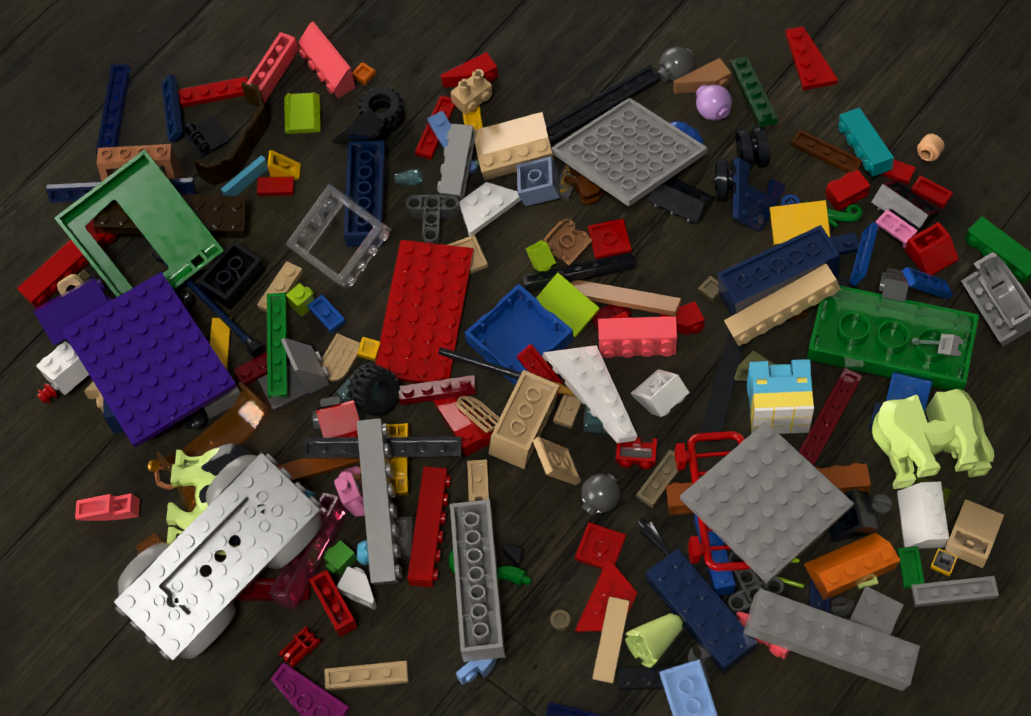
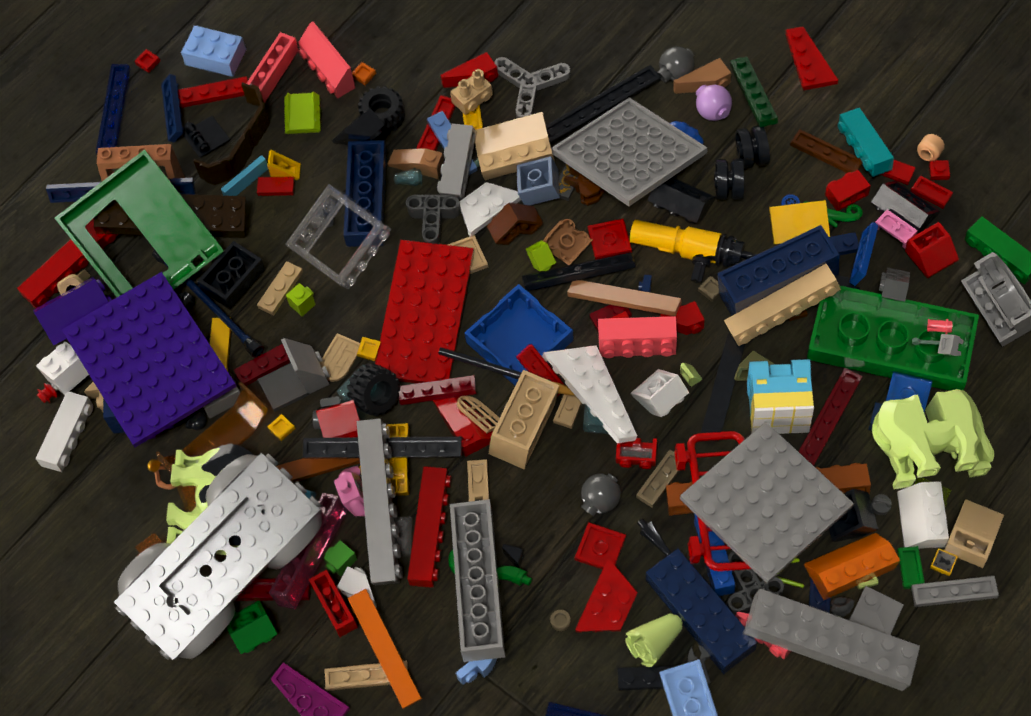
(64, 431): none -> white brick
(107, 508): coral slope -> none
(147, 61): none -> red plate
(213, 51): none -> light blue brick
(251, 627): none -> green slope
(276, 354): green plate -> none
(281, 427): none -> yellow tile
(297, 649): red arm -> none
(326, 314): blue plate -> none
(362, 553): medium azure plate -> none
(384, 648): none -> orange tile
(424, 159): none -> medium nougat slope
(514, 220): none -> reddish brown brick
(534, 77): none -> light grey piece
(556, 461): tan tile -> none
(567, 304): lime tile -> none
(611, 640): tan tile -> none
(645, 286): none -> dark blue plate
(690, 374): none -> yellowish green slope
(691, 243): none -> yellow piece
(750, 204): dark blue wing -> none
(927, 283): blue tile -> none
(939, 170): none -> red plate
(939, 326): none -> coral pin

